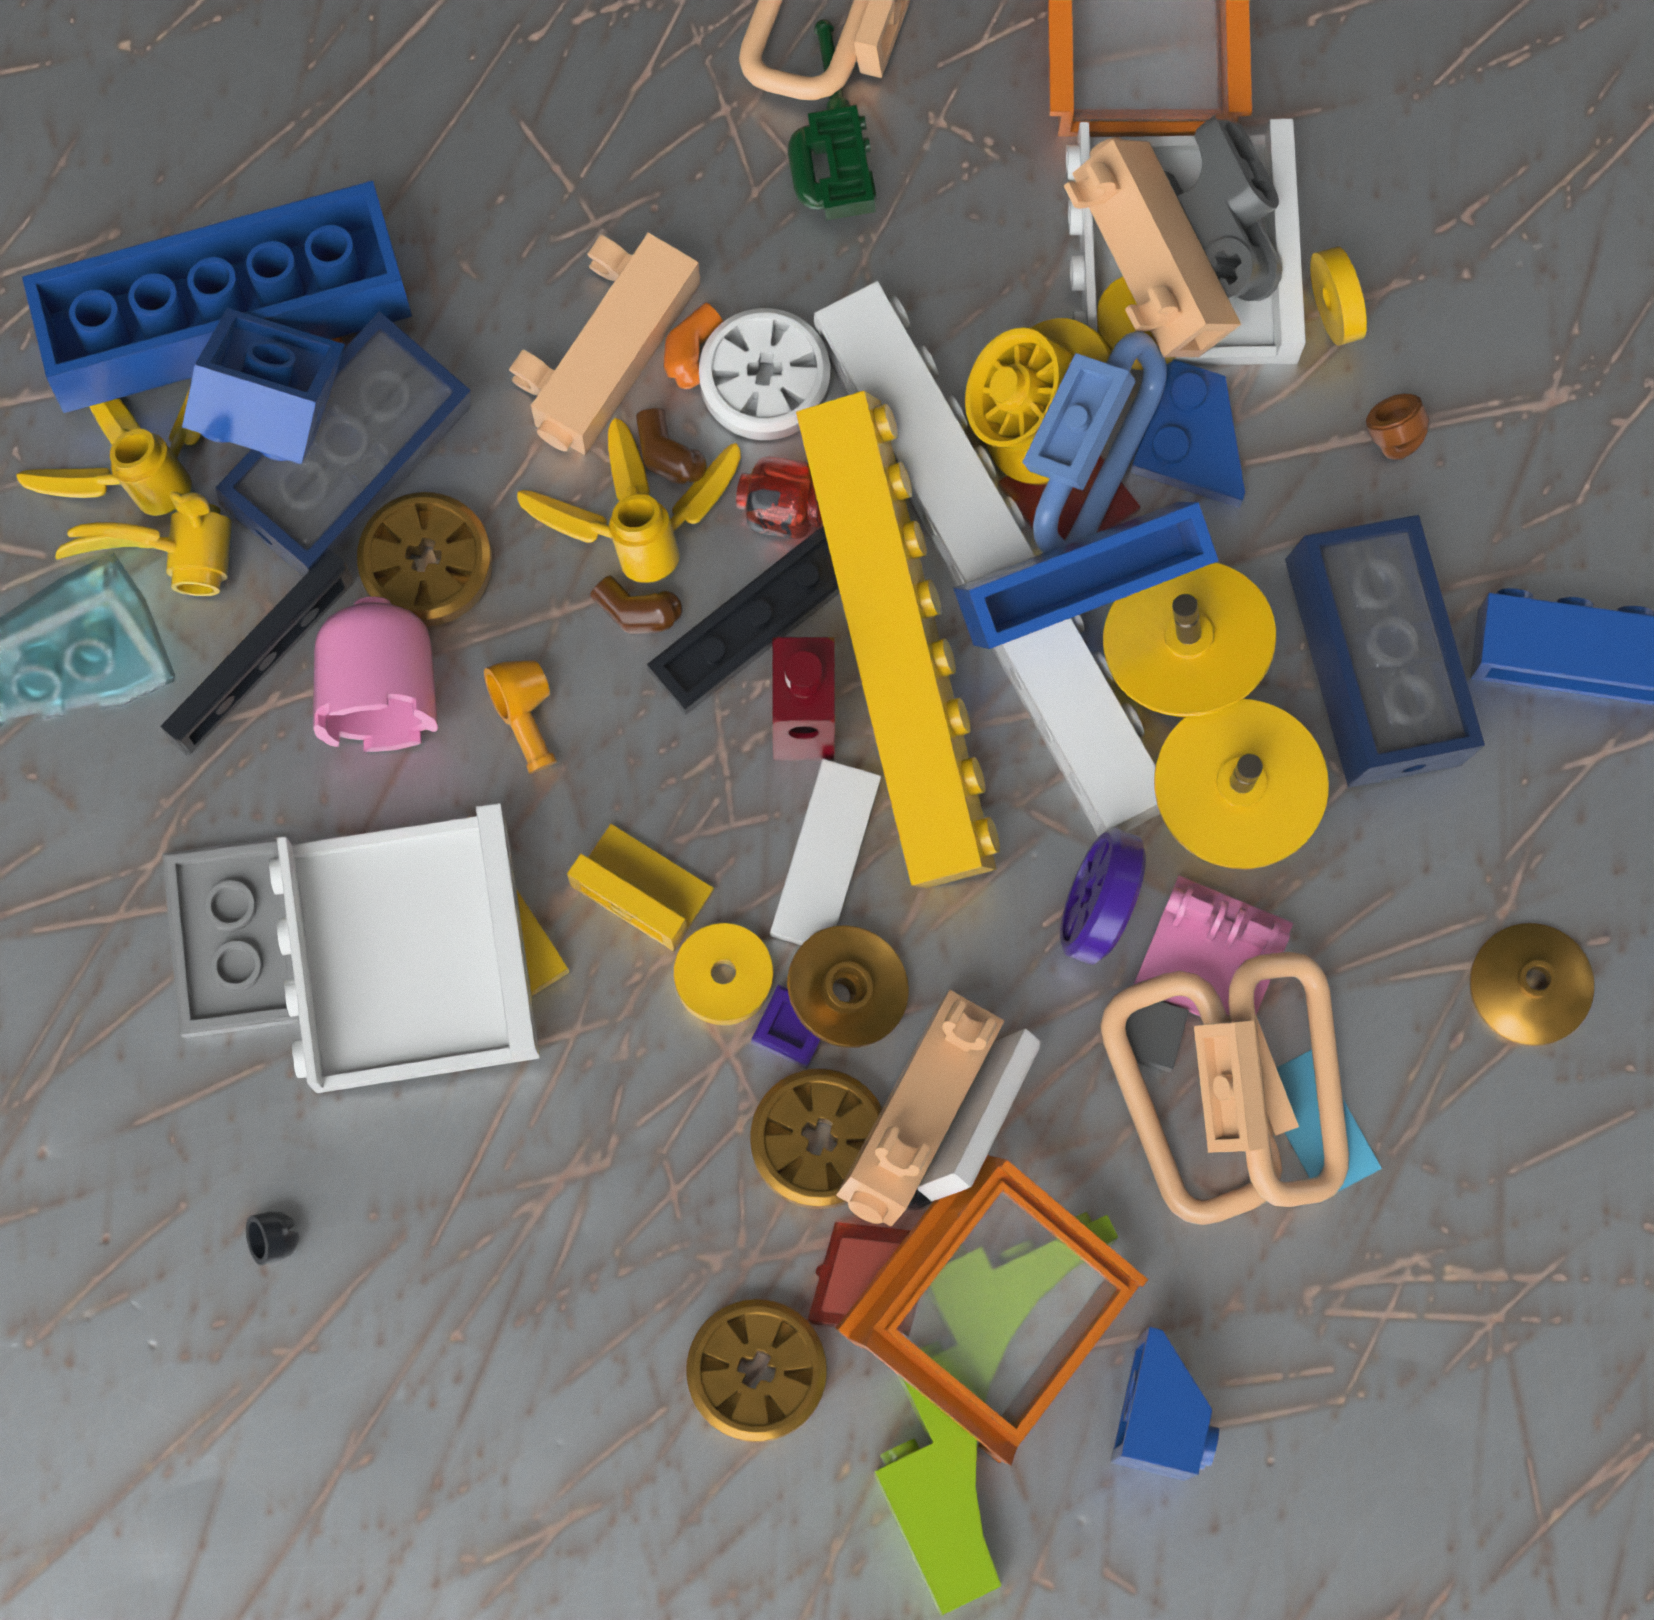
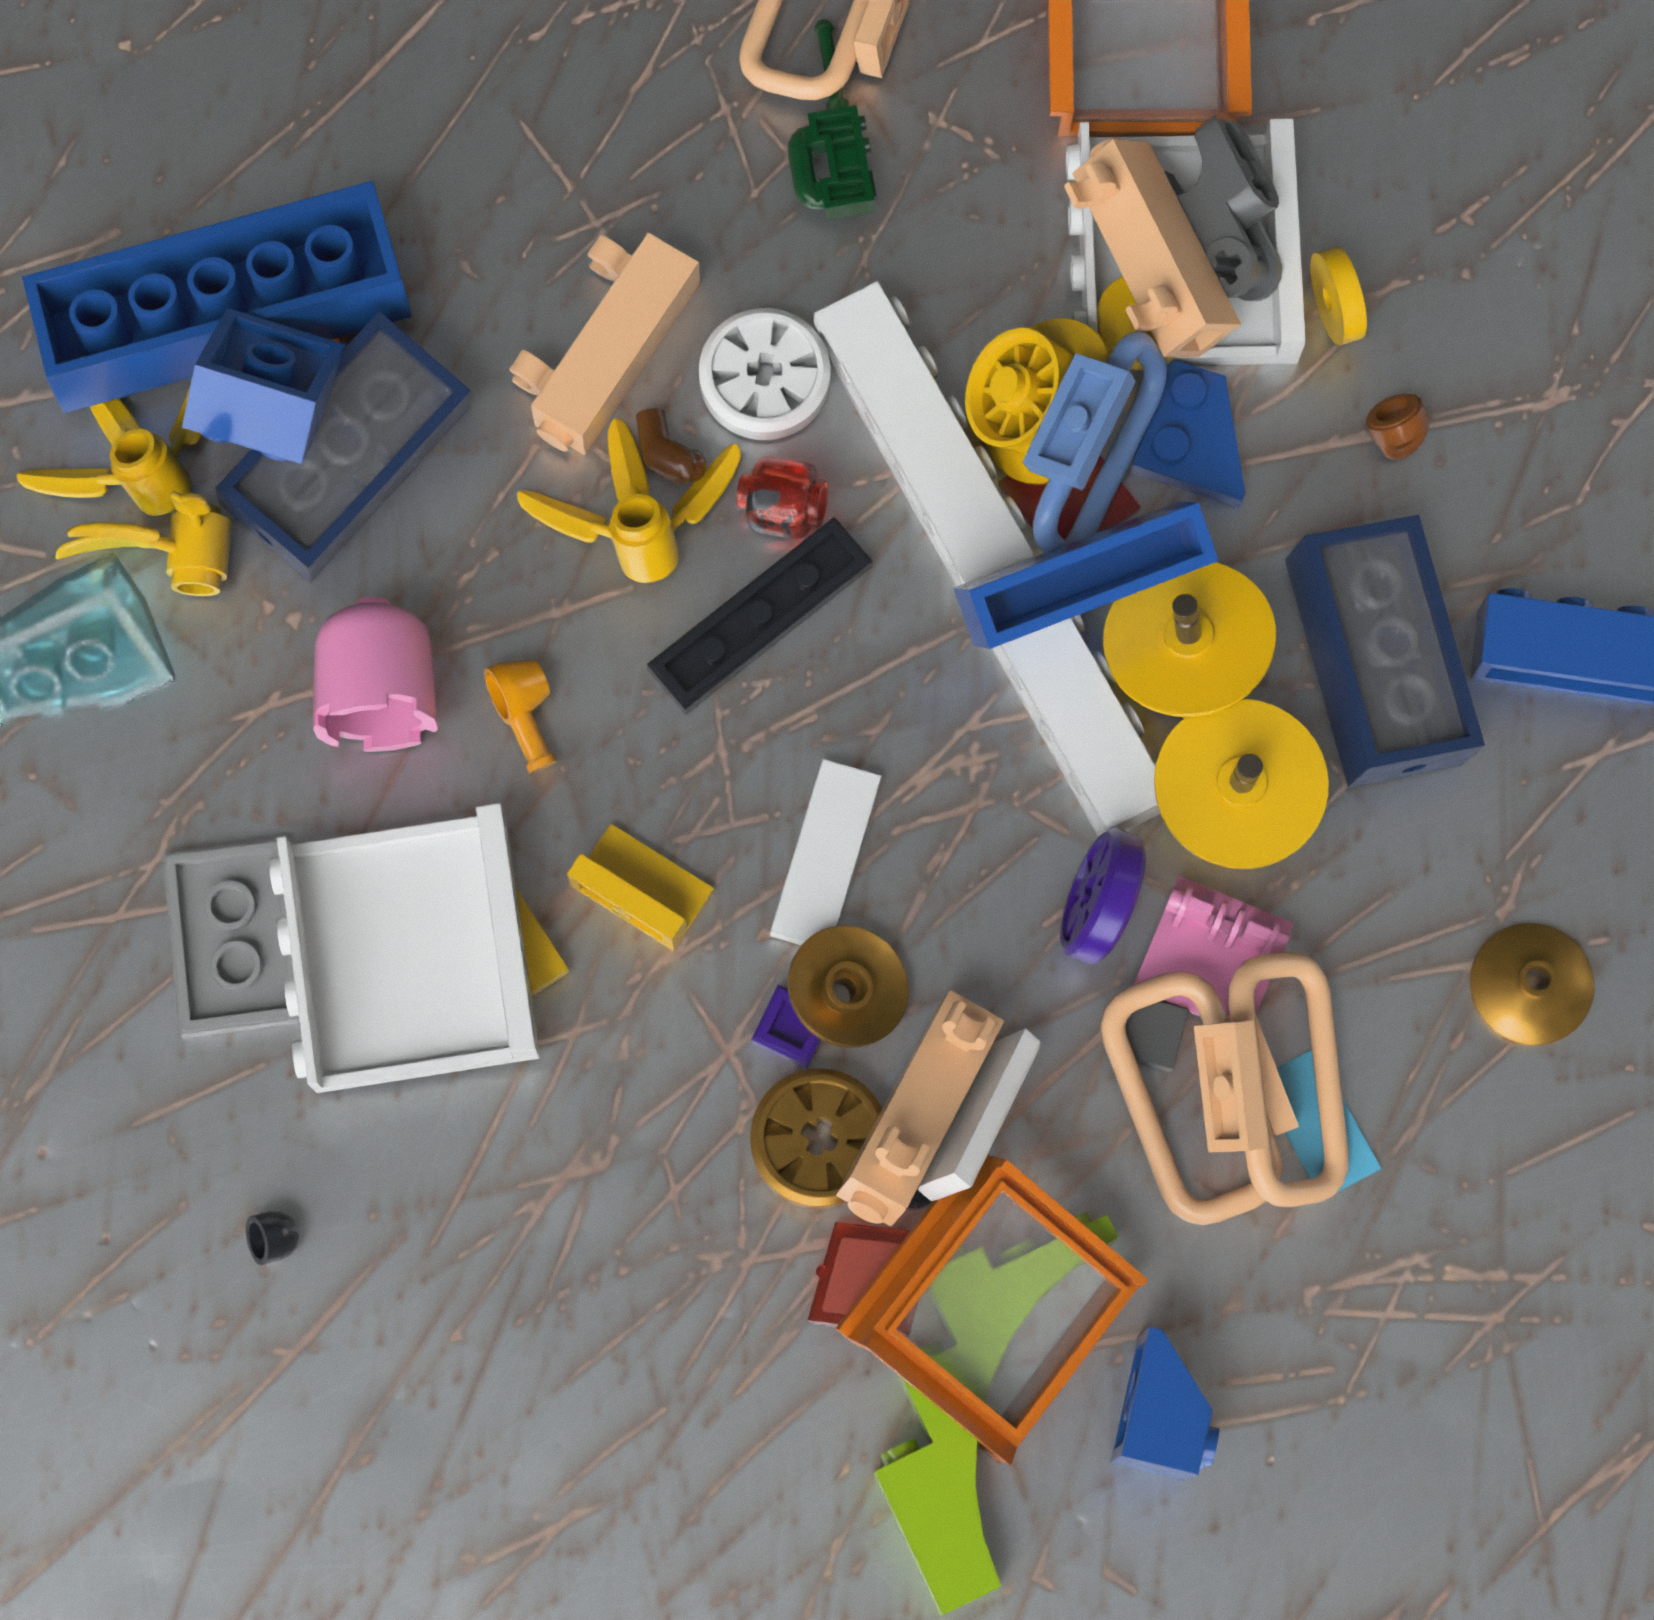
(258, 653): black tile -> none
(408, 527): pearl gold wheel -> none
(637, 613): reddish brown arm -> none
(684, 343): orange arm -> none
(717, 946): yellow piece -> none
(740, 1334): pearl gold wheel -> none
(803, 697): dark red torso -> none
(897, 640): yellow brick -> none

